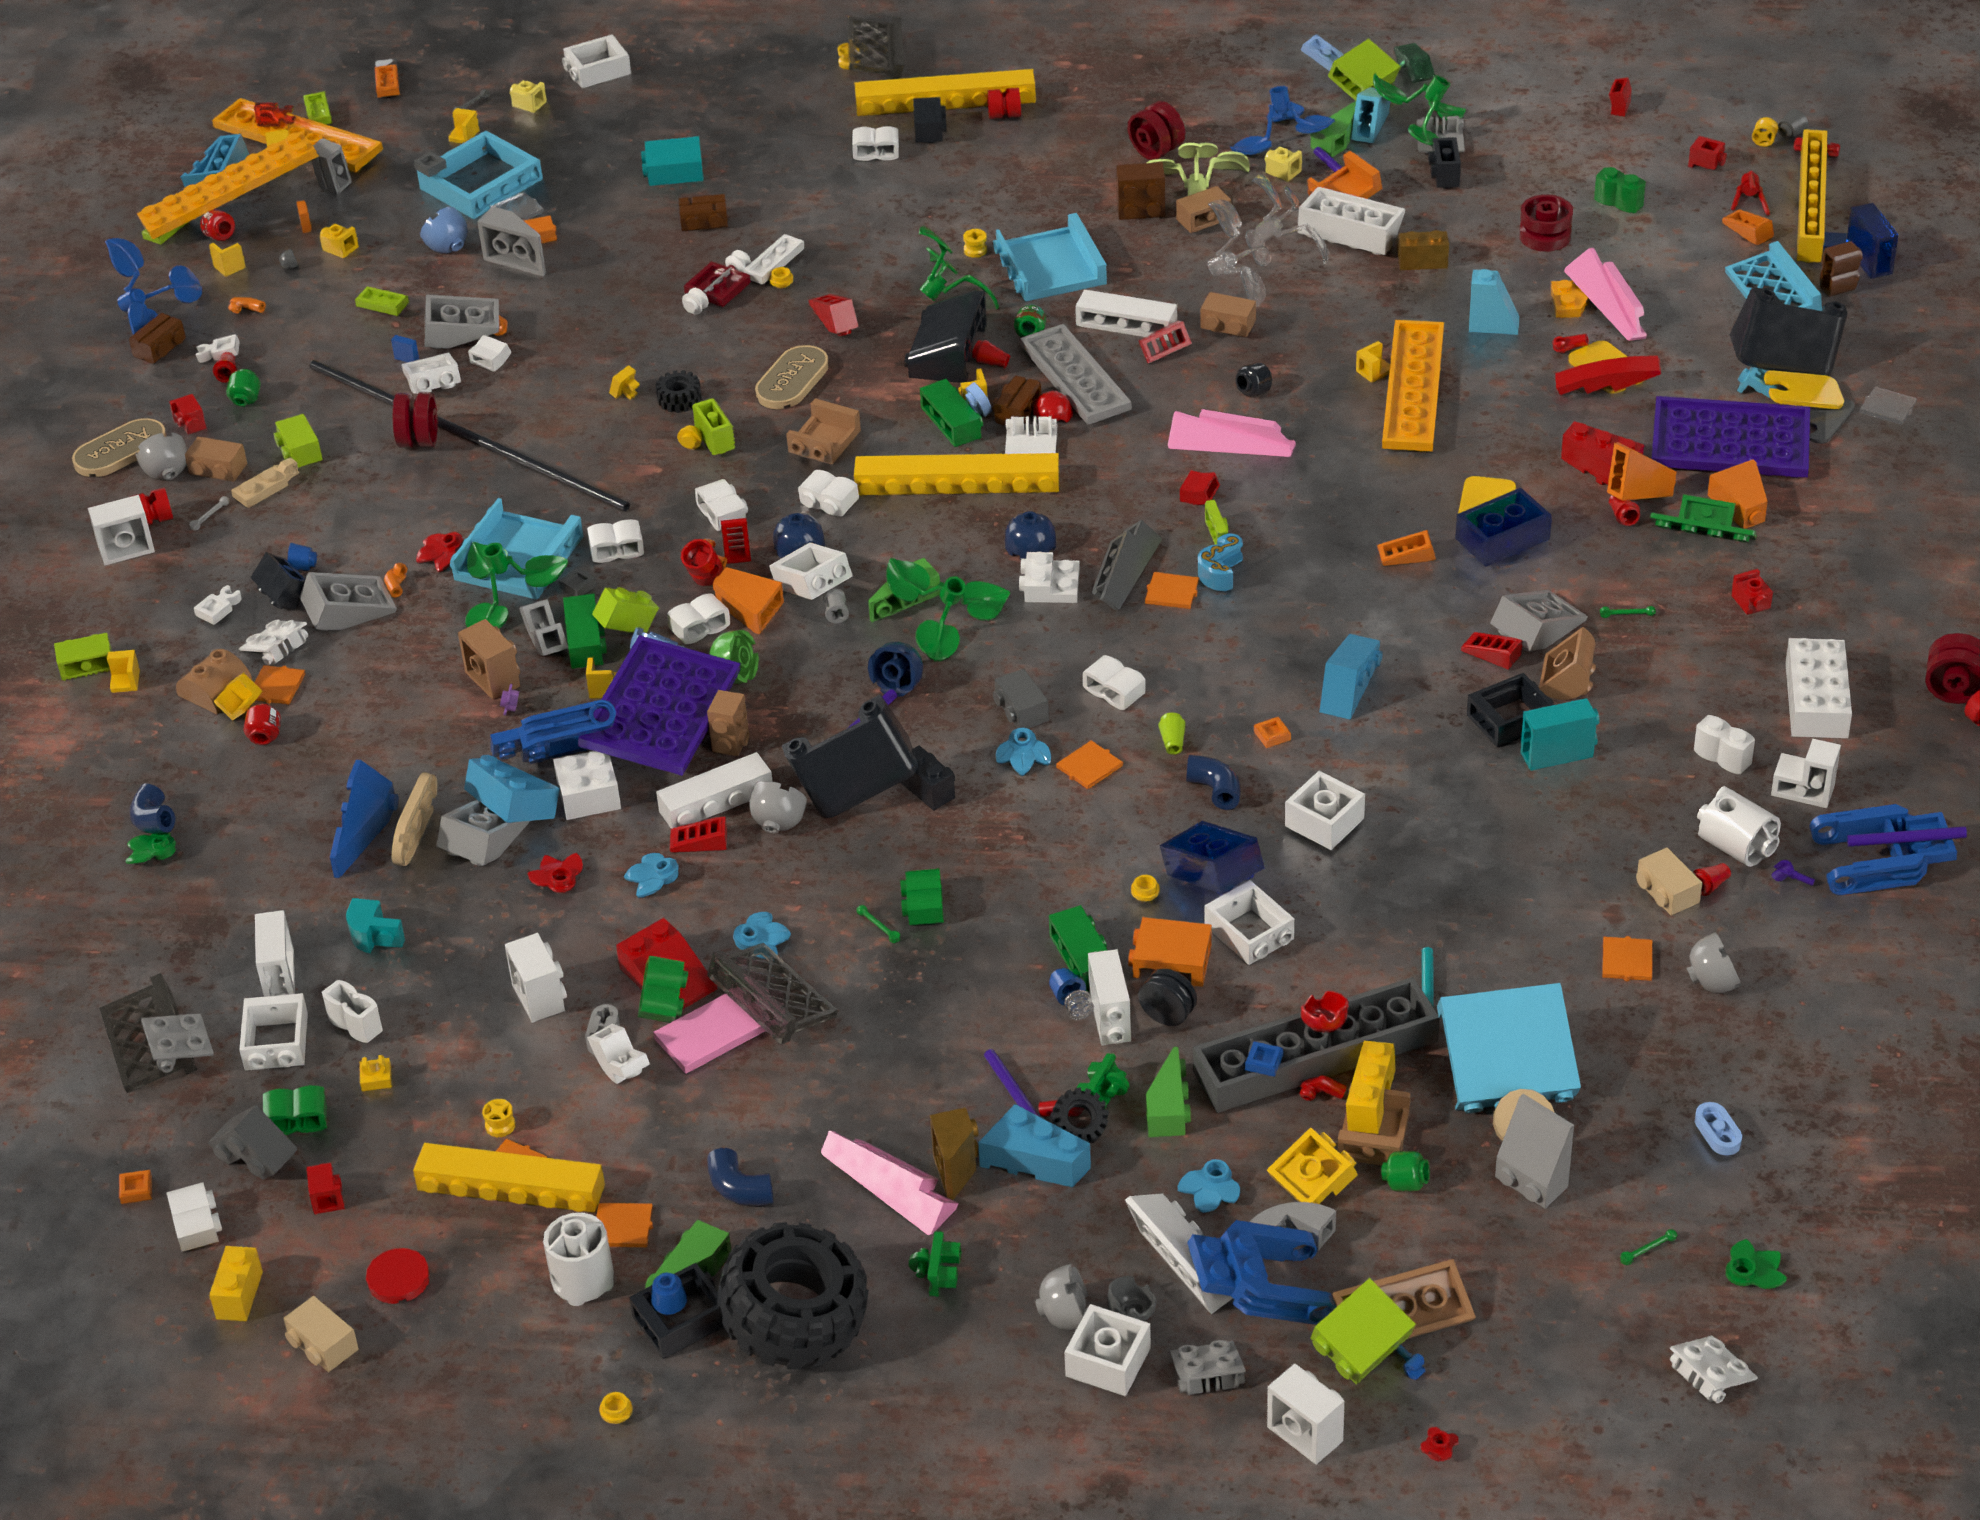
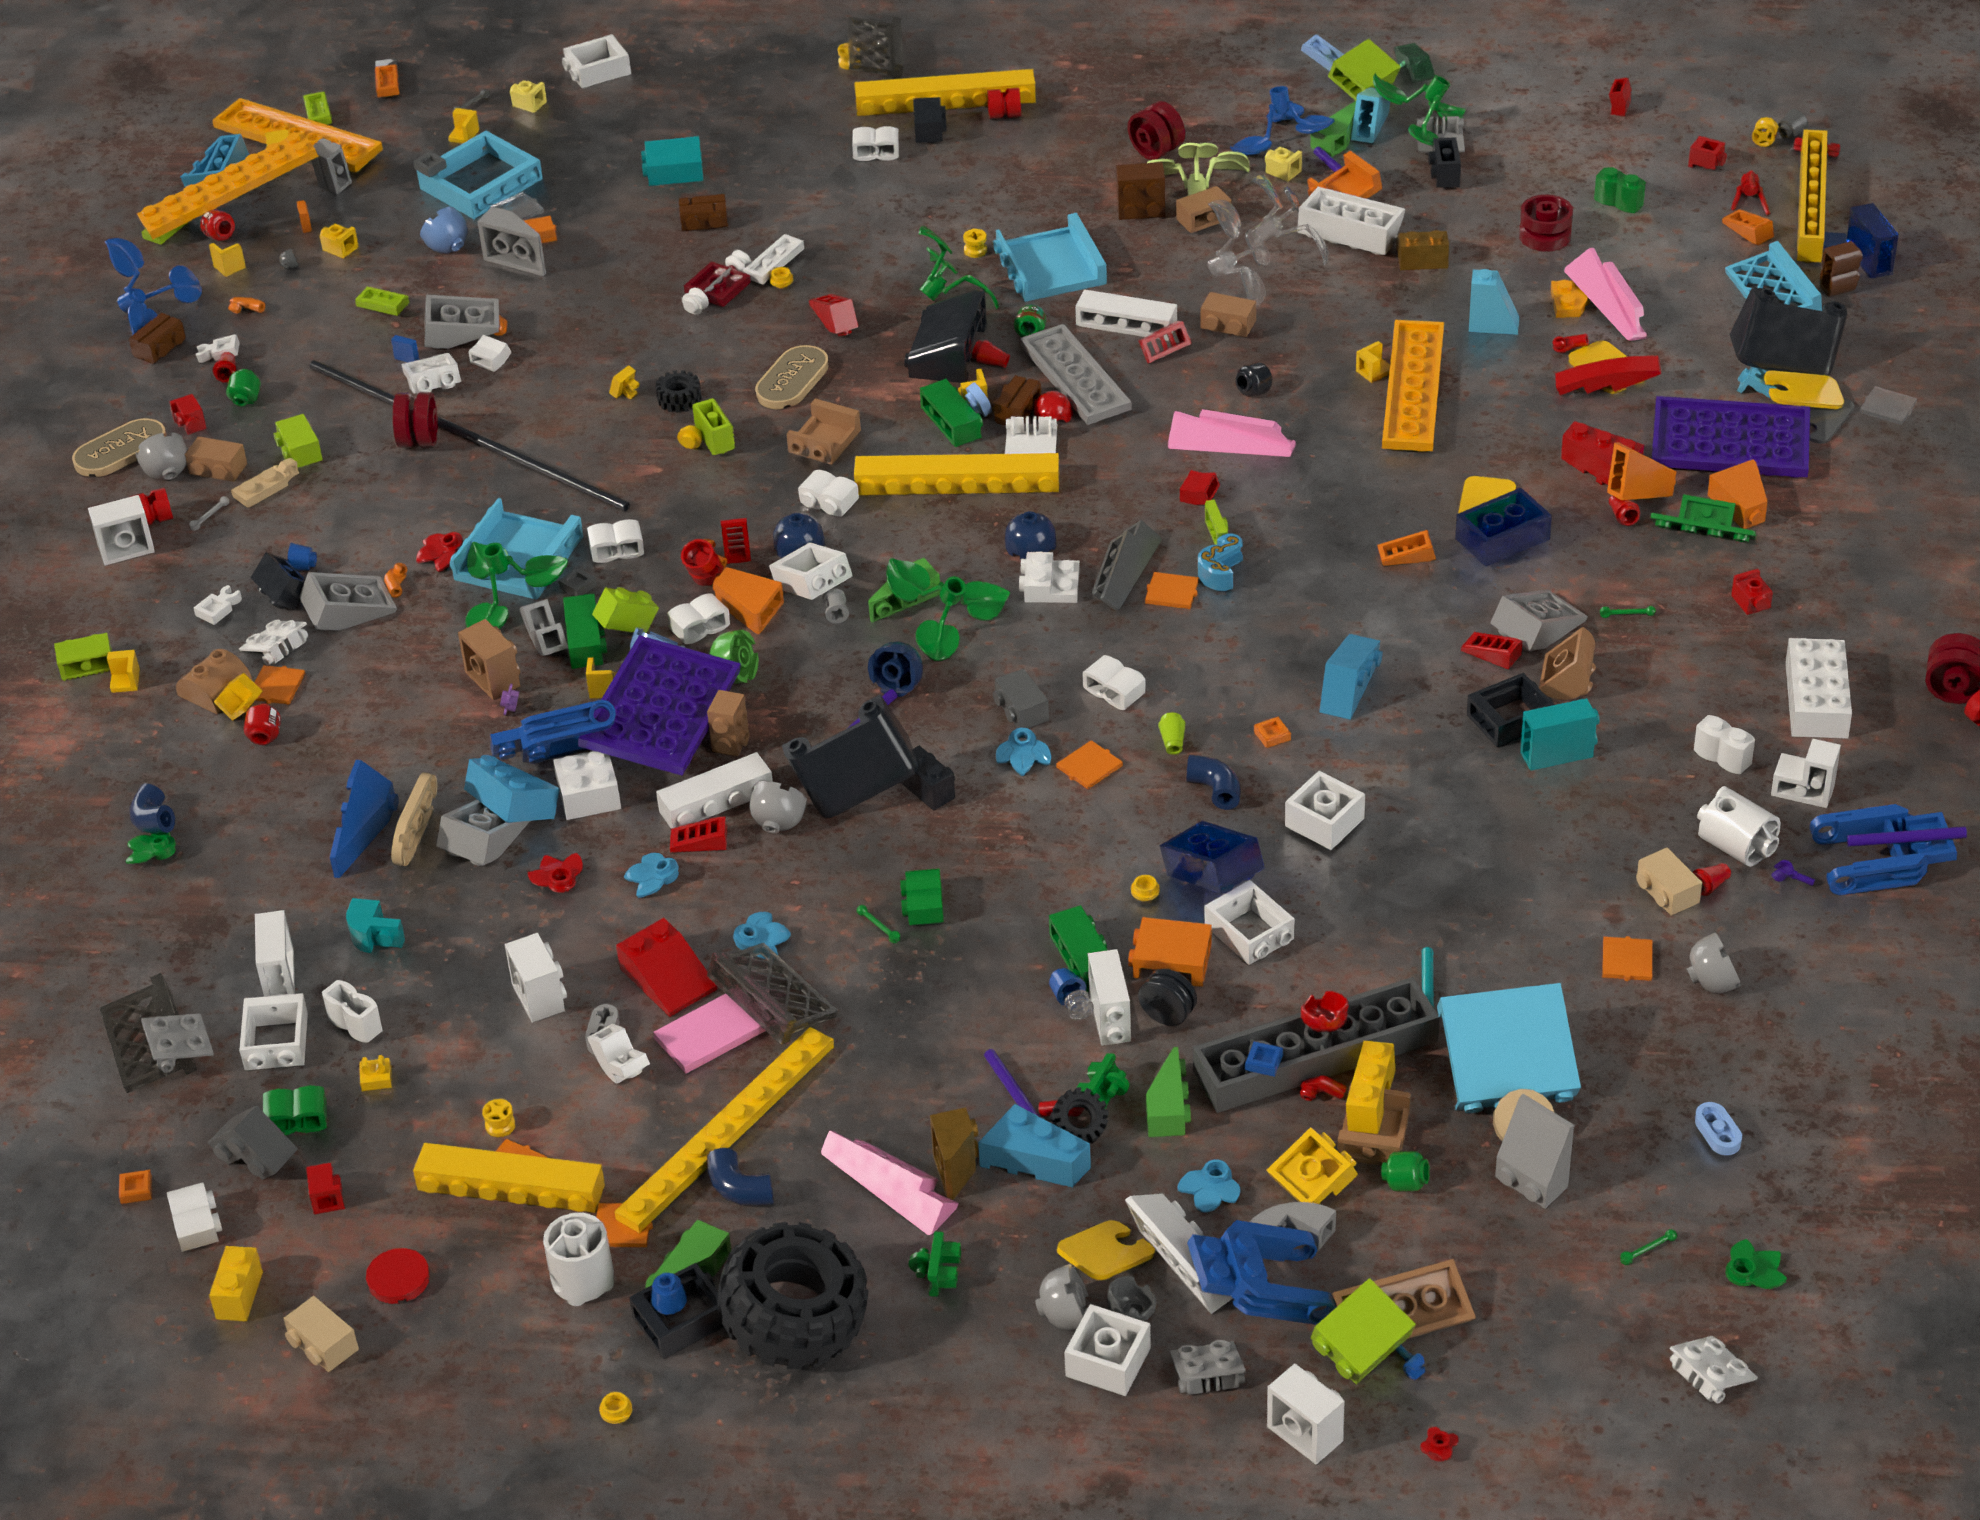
(271, 115): clear red plate -> none
(662, 989): green brick -> none
(720, 502): white brick -> none
(724, 1129): none -> yellow plate
(1100, 1254): none -> yellow piece

